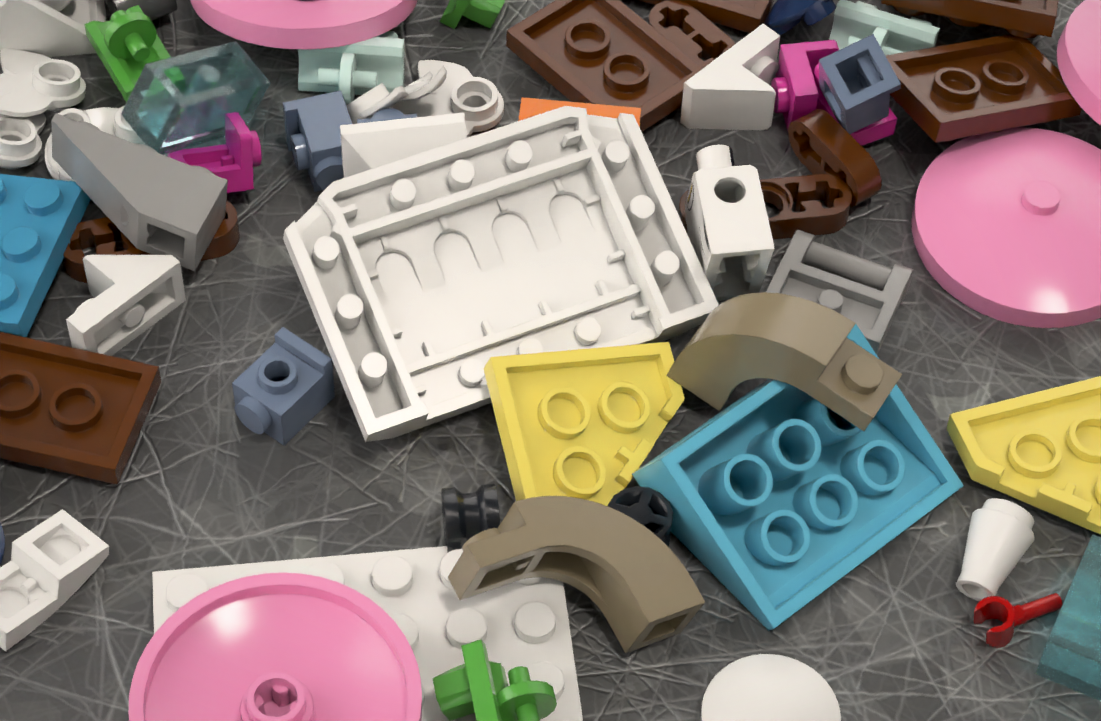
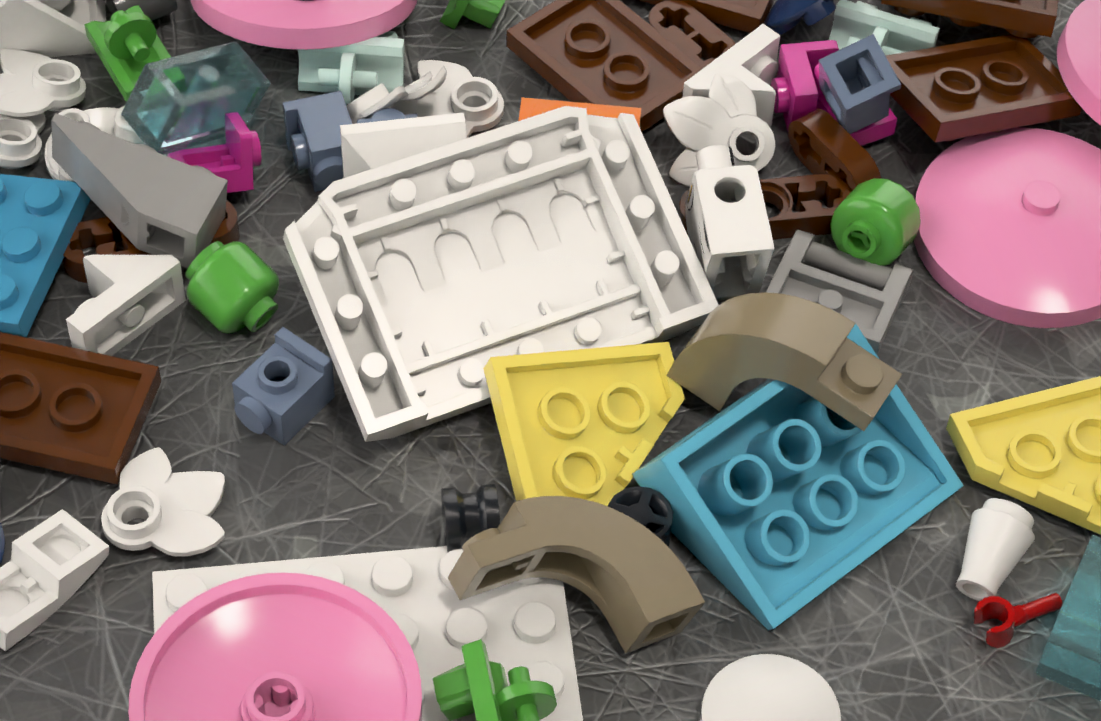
(173, 505): none -> white plate
(232, 287): none -> bright green head
(717, 121): none -> white plate
(876, 221): none -> bright green head

